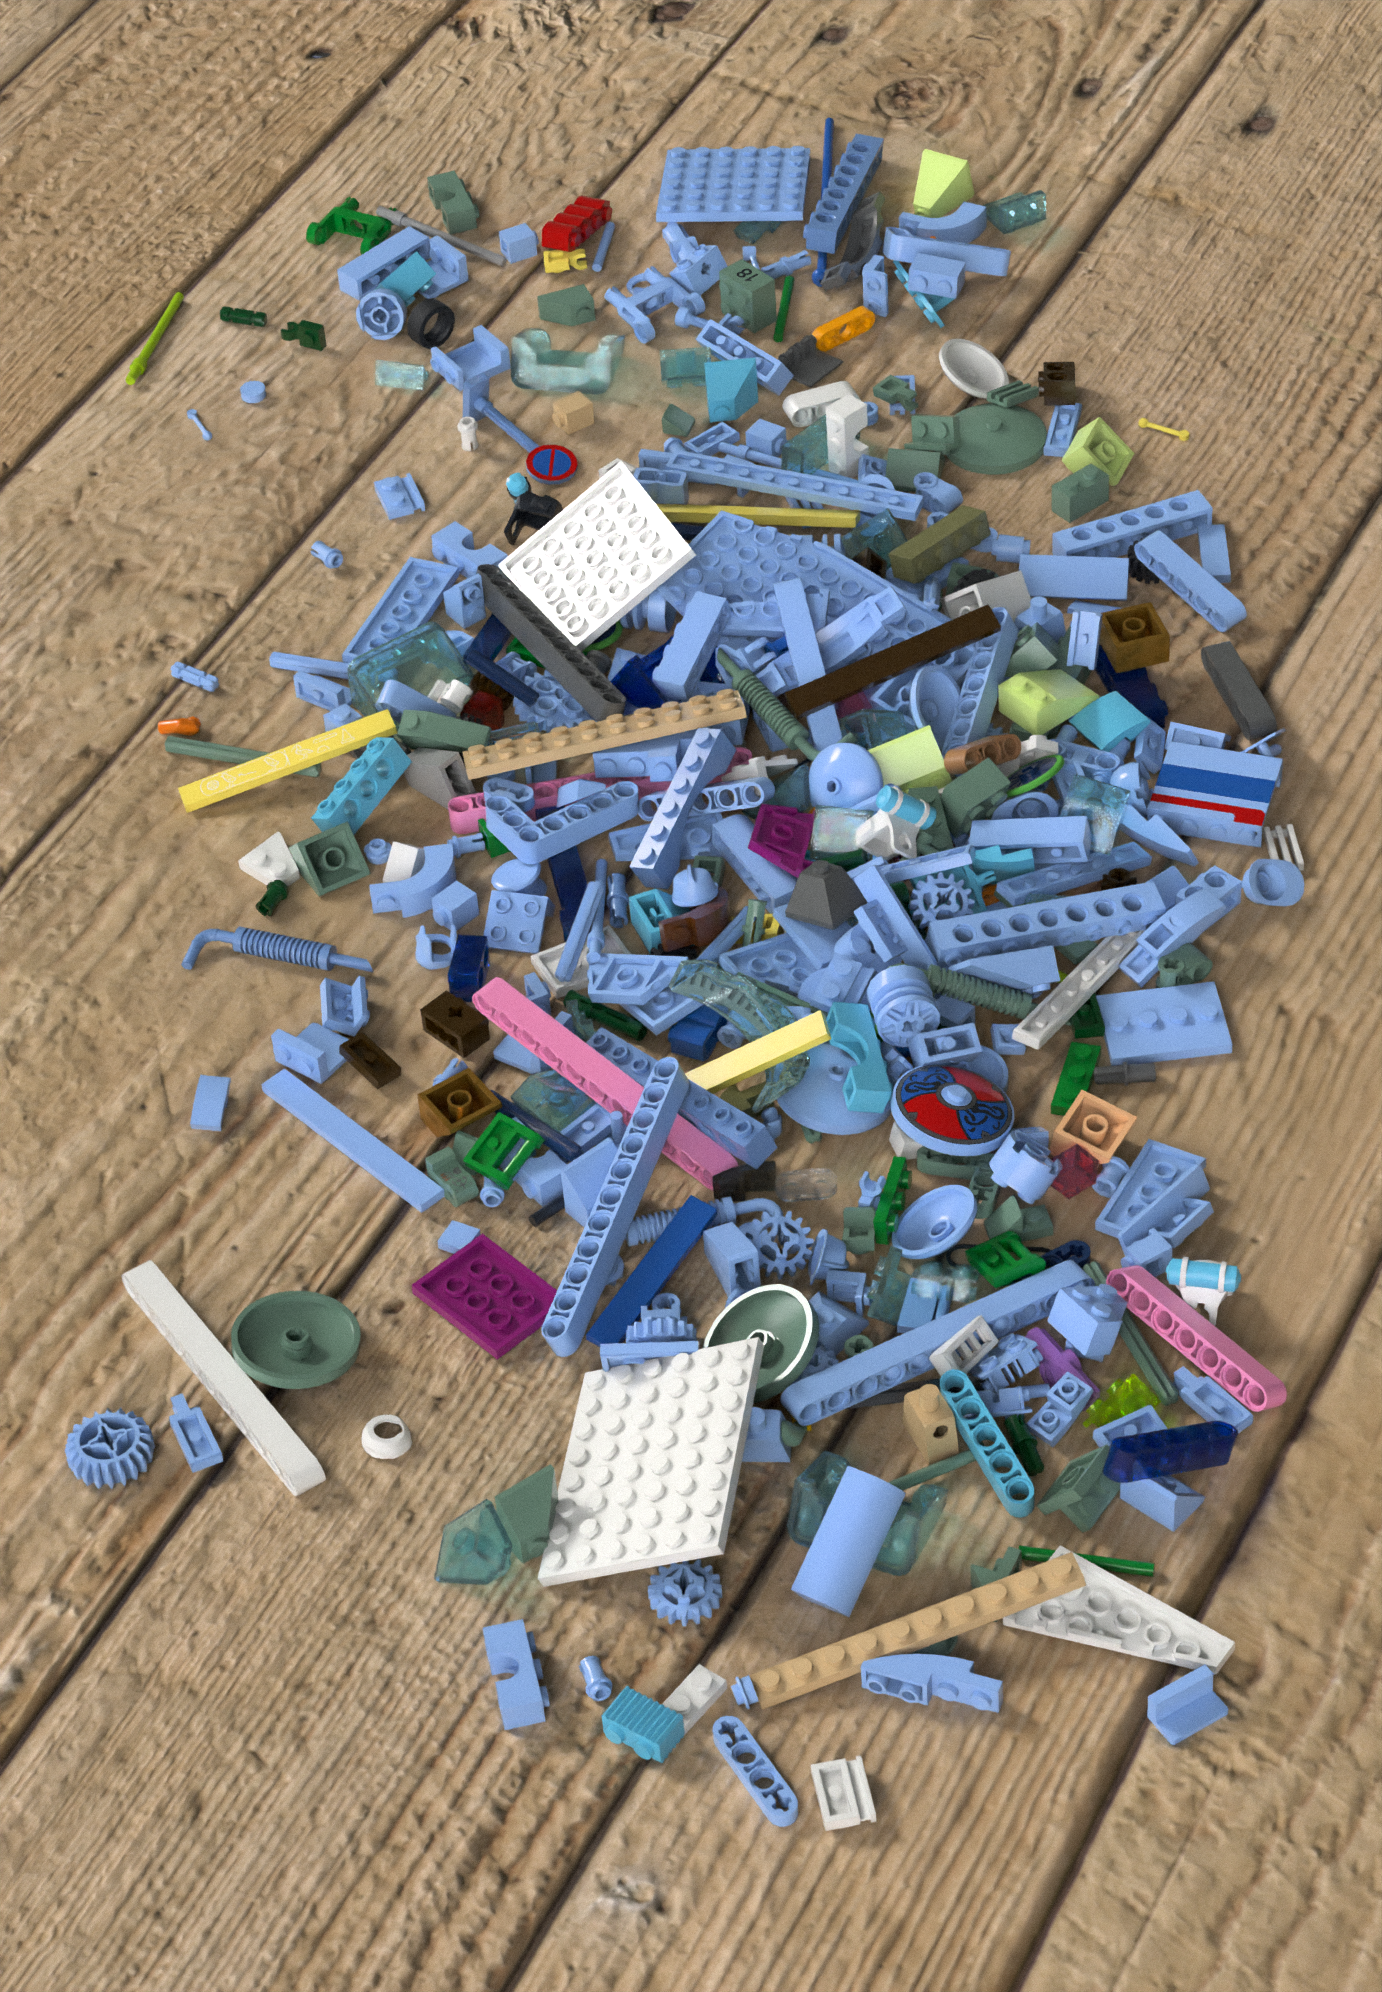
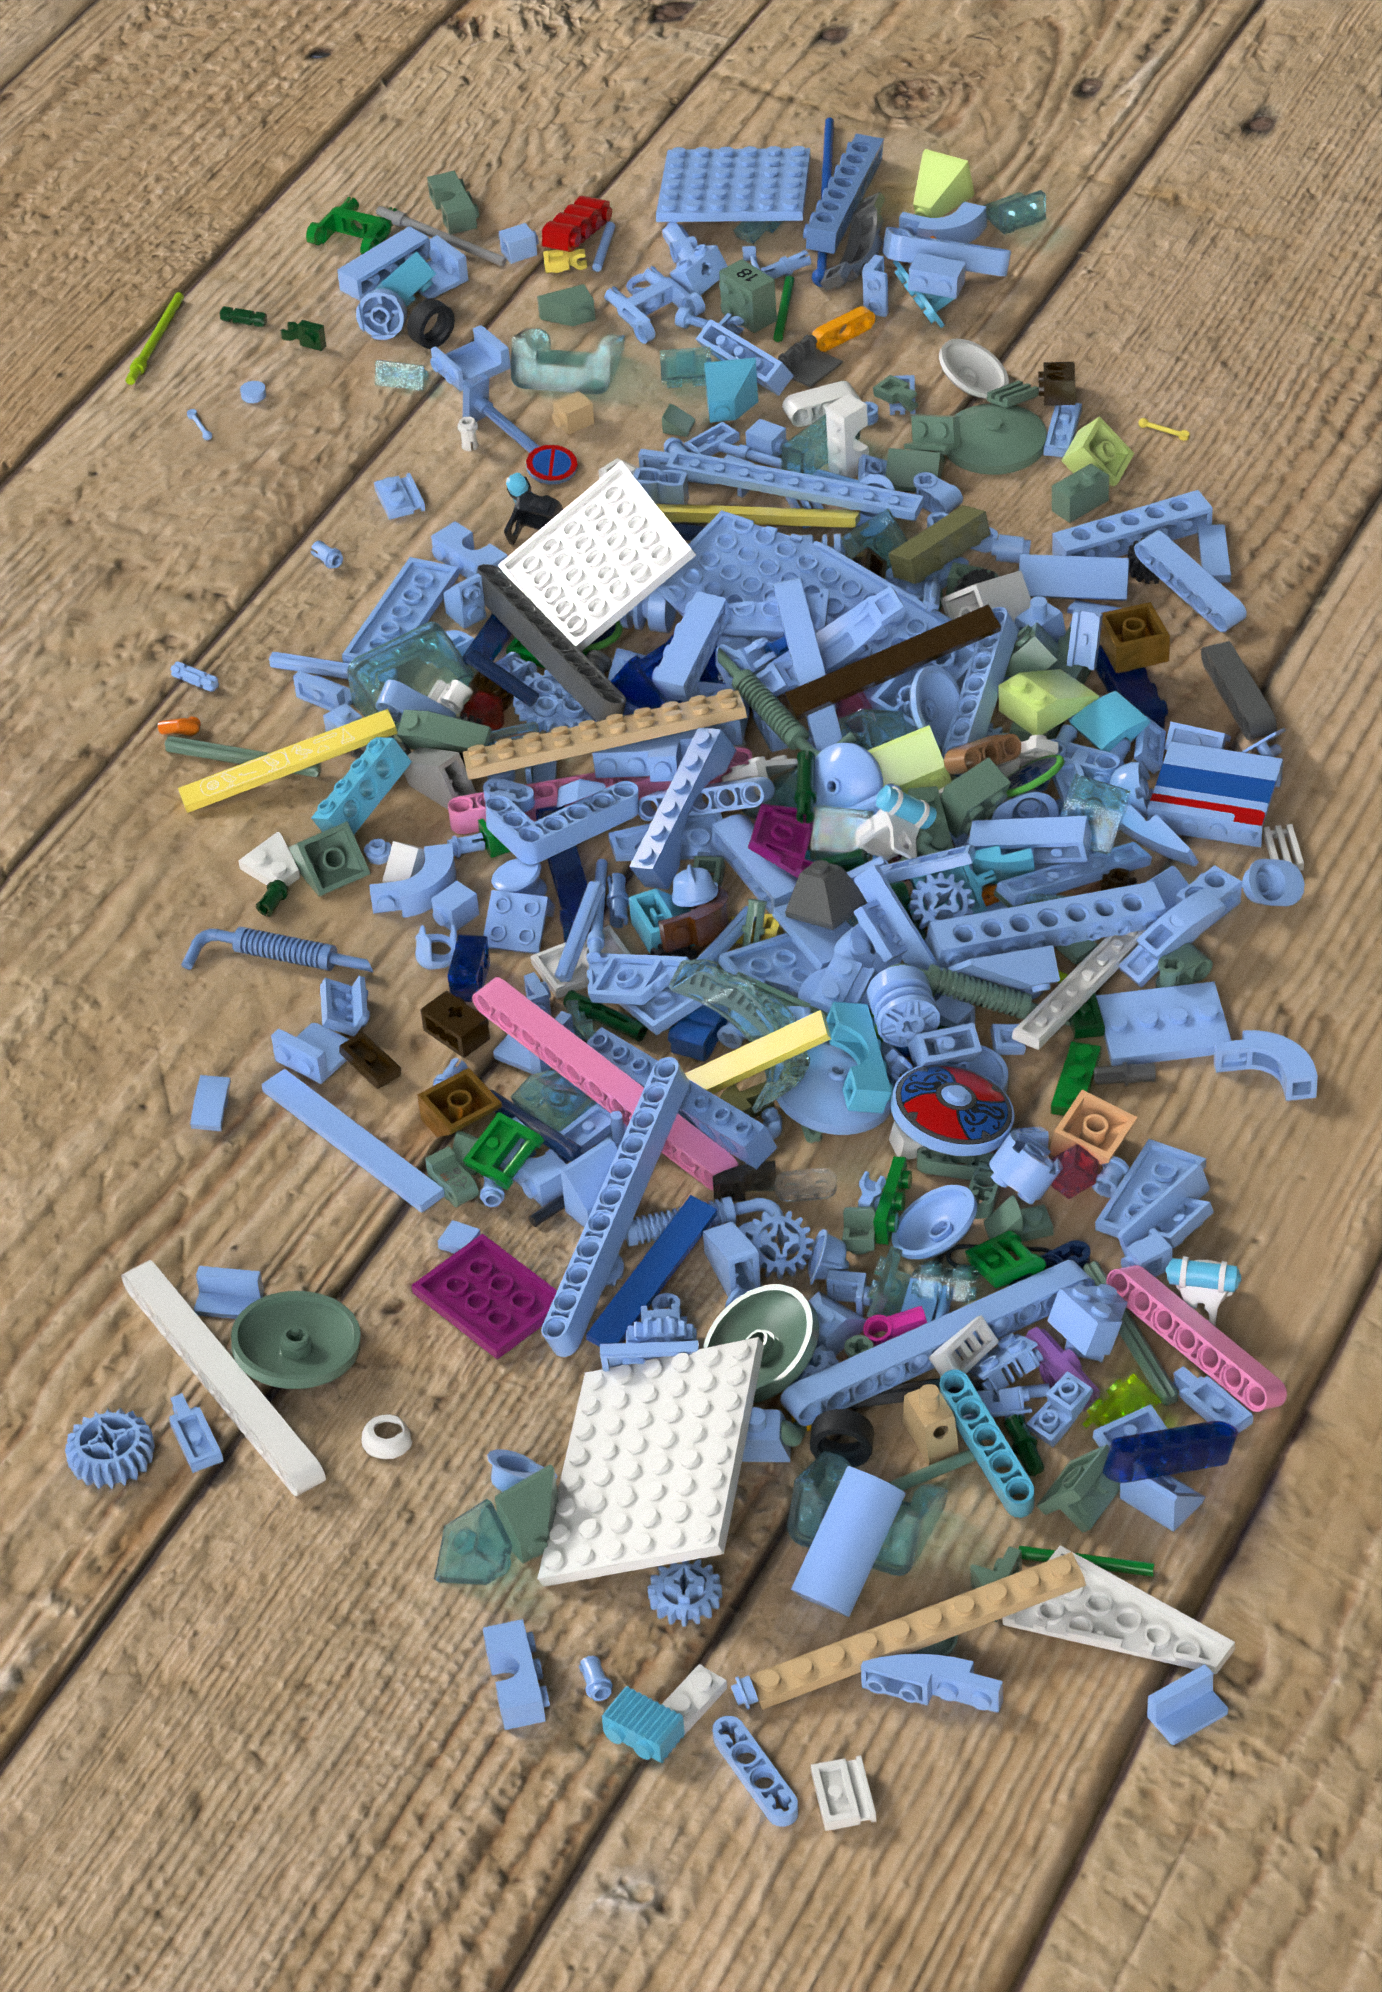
(226, 1291): none -> light blue panel
(510, 1468): none -> light blue piece
(805, 795): none -> dark green pin
(845, 1423): none -> black tyre
(894, 1325): none -> dark pink piece
(1271, 1054): none -> light blue arch

